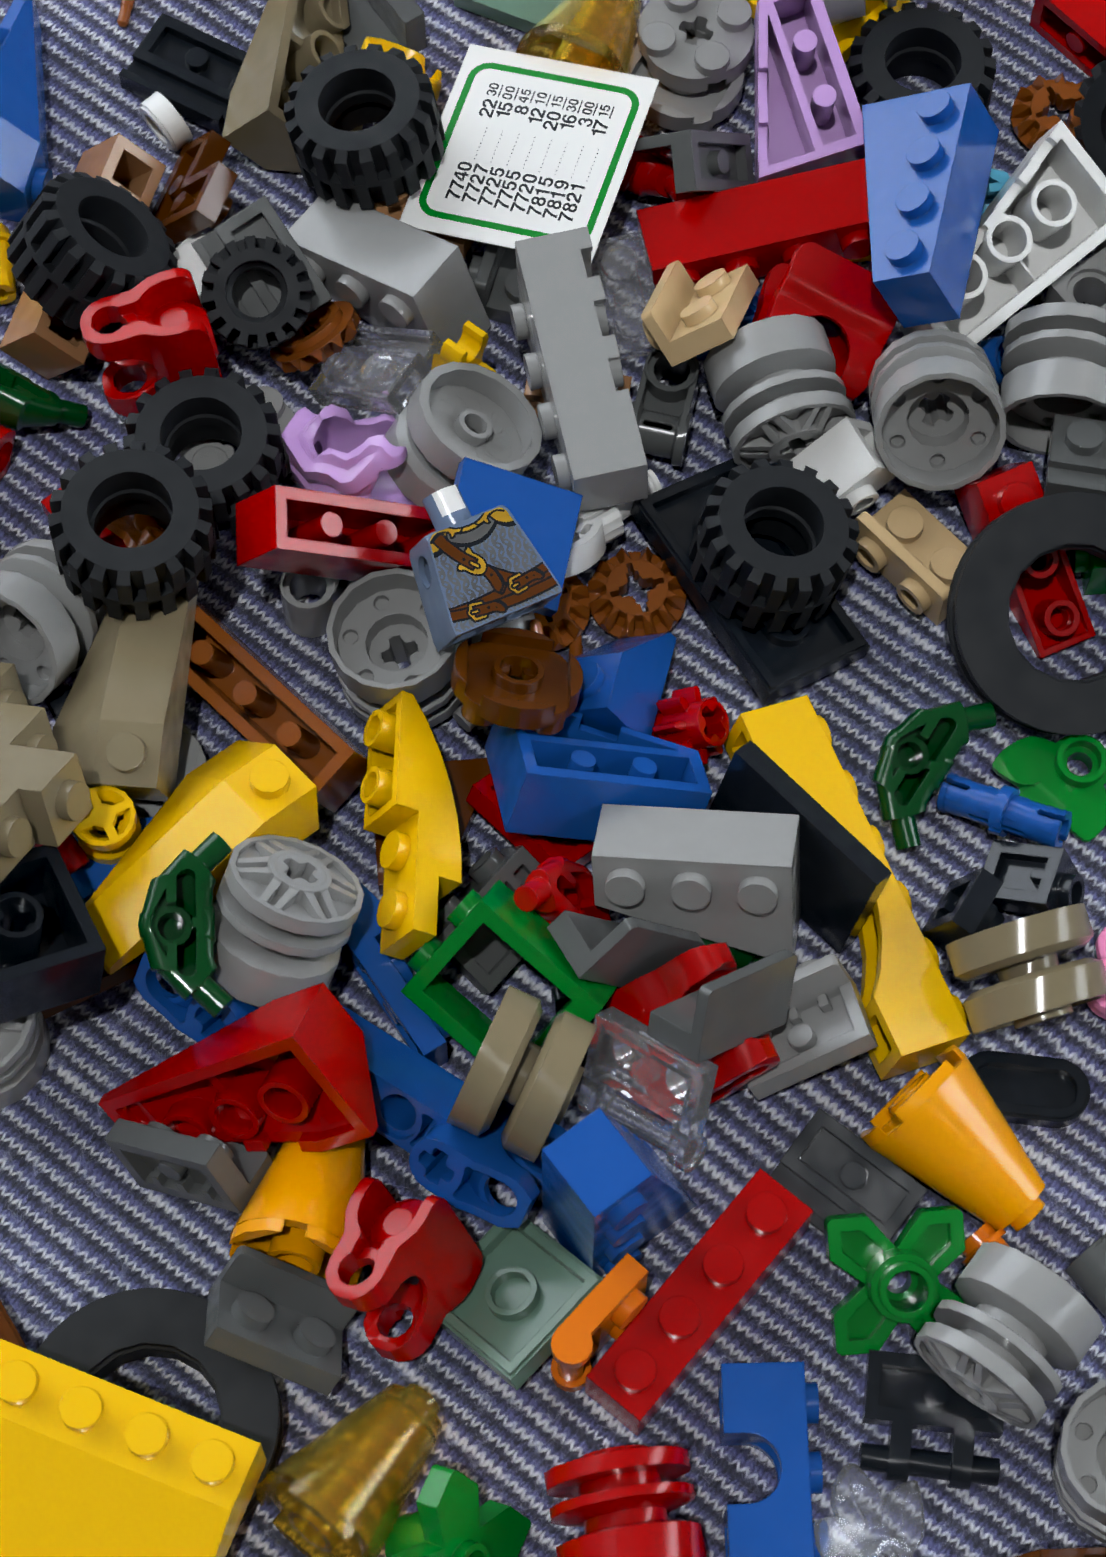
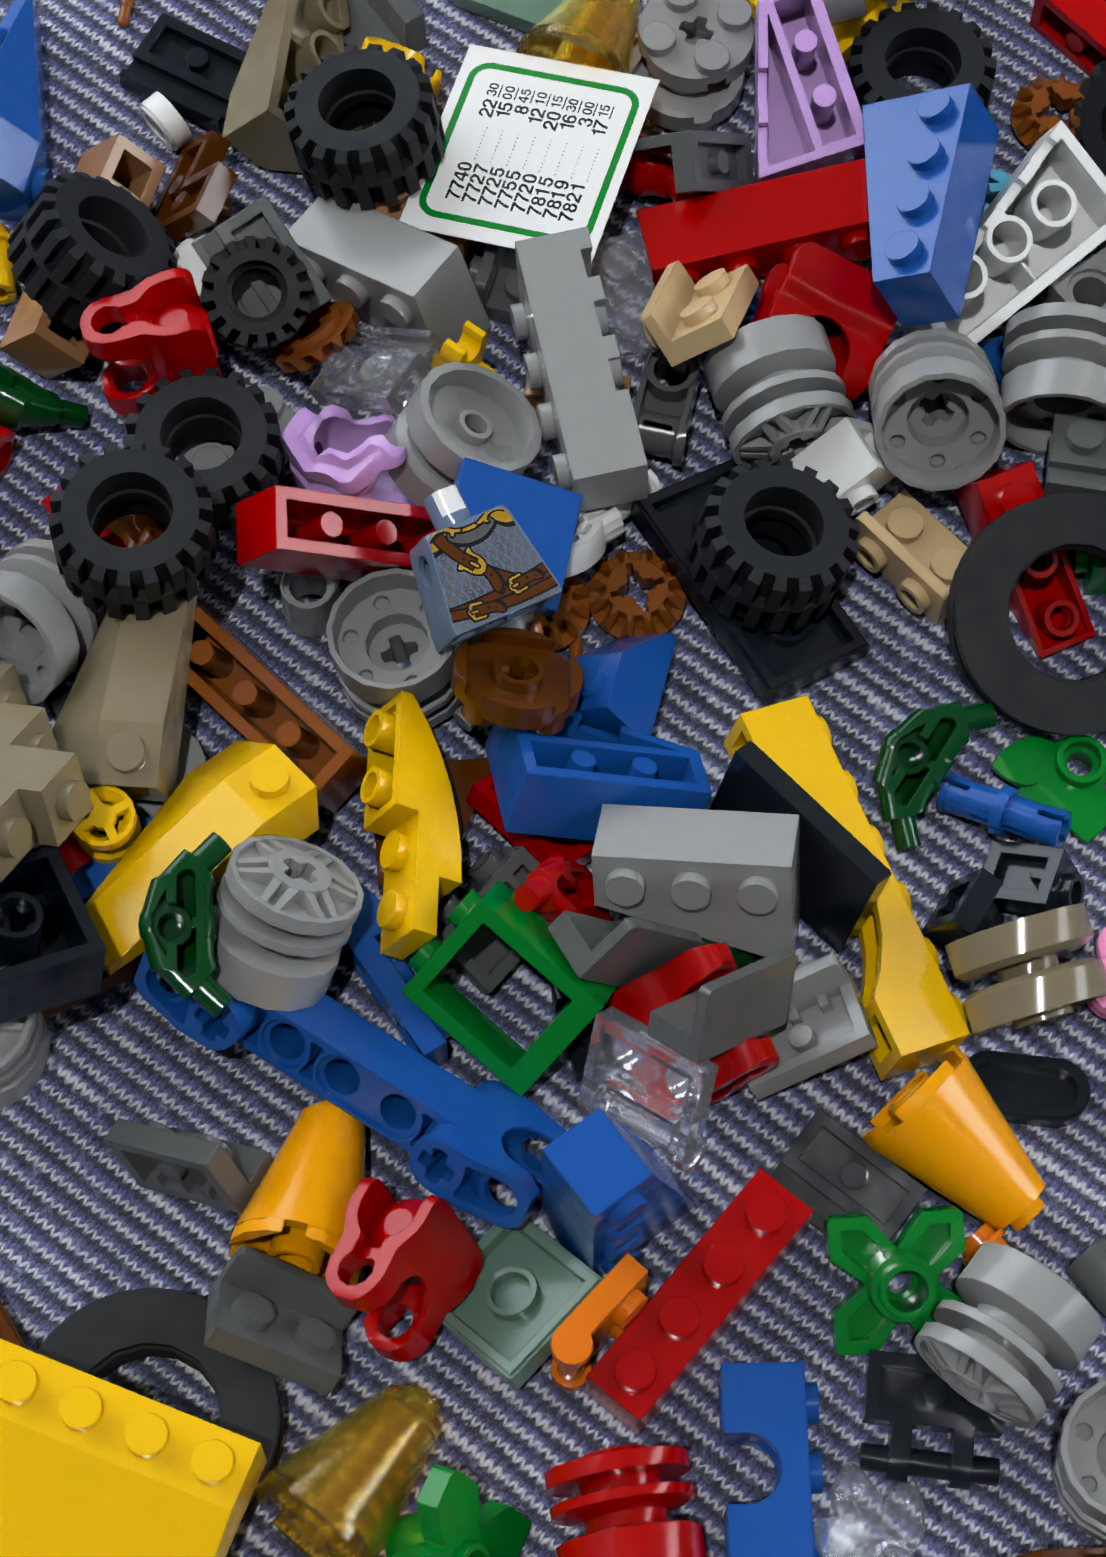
(269, 1077): red wedge -> none
(526, 1075): dark tan wheel -> none
(692, 722): red gear -> none

